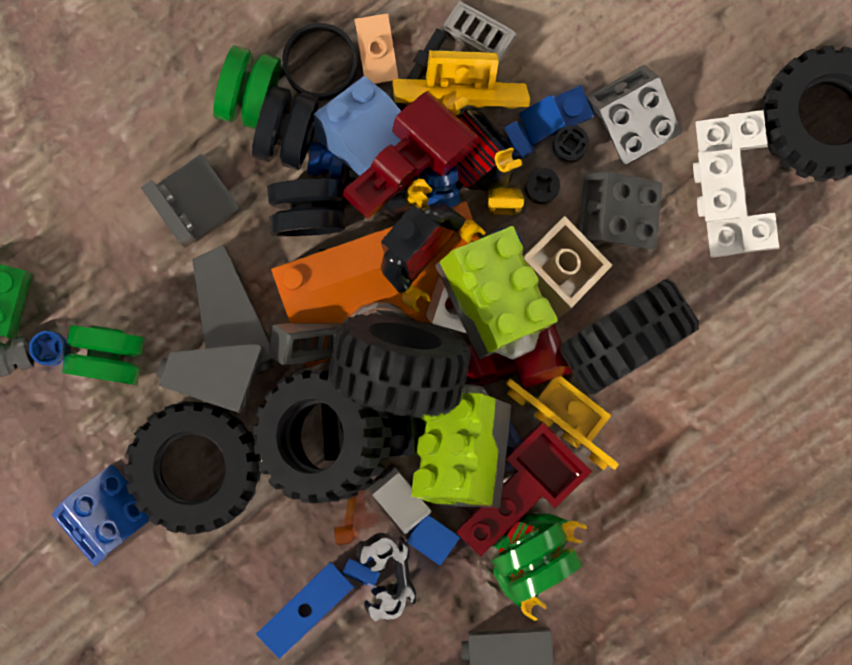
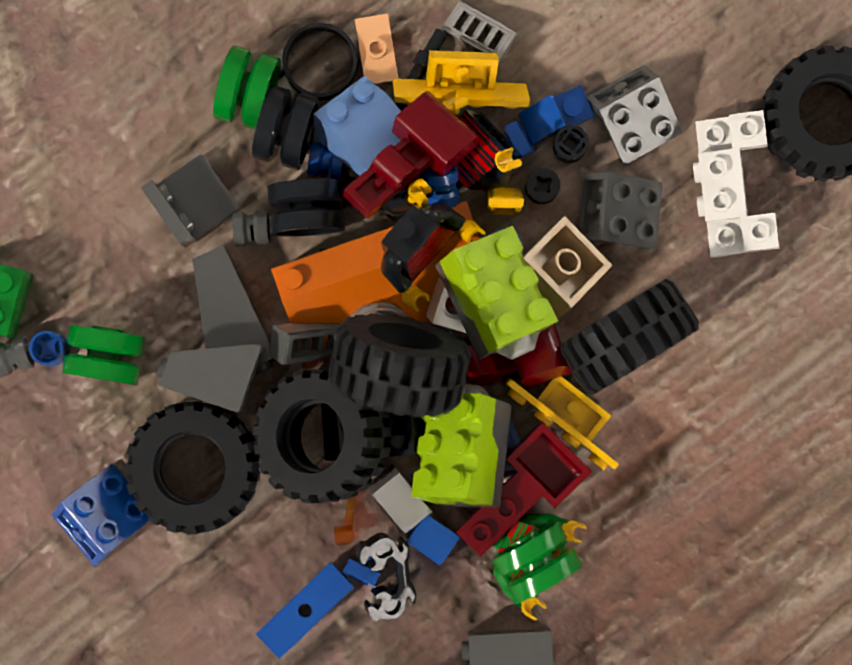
(243, 229): none -> dark grey wheel

